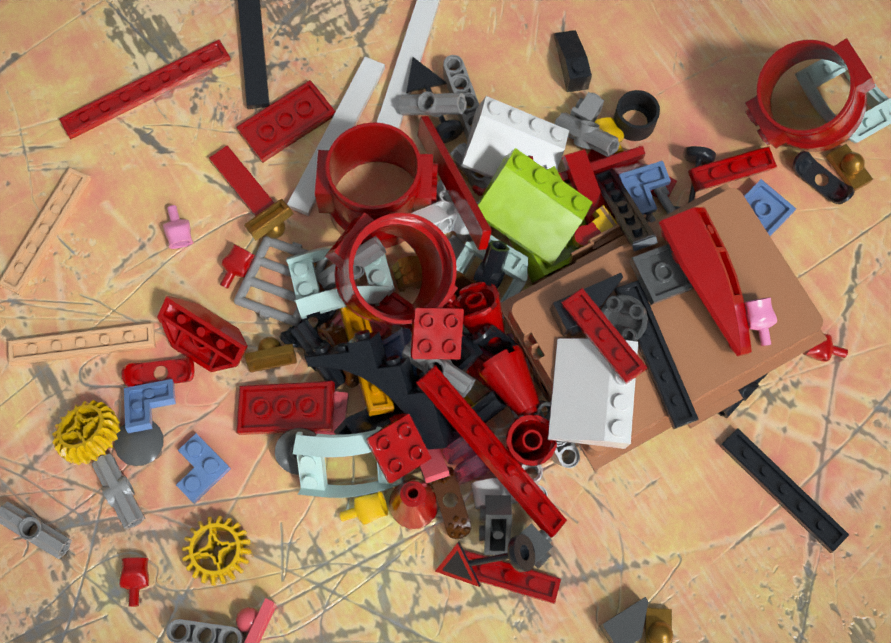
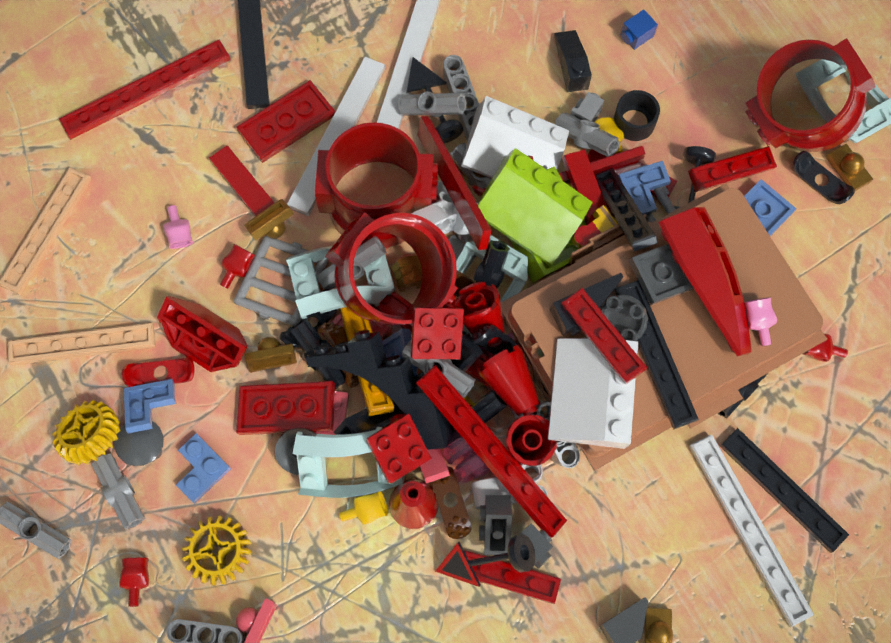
(638, 29): none -> blue brick
(751, 531): none -> white tile

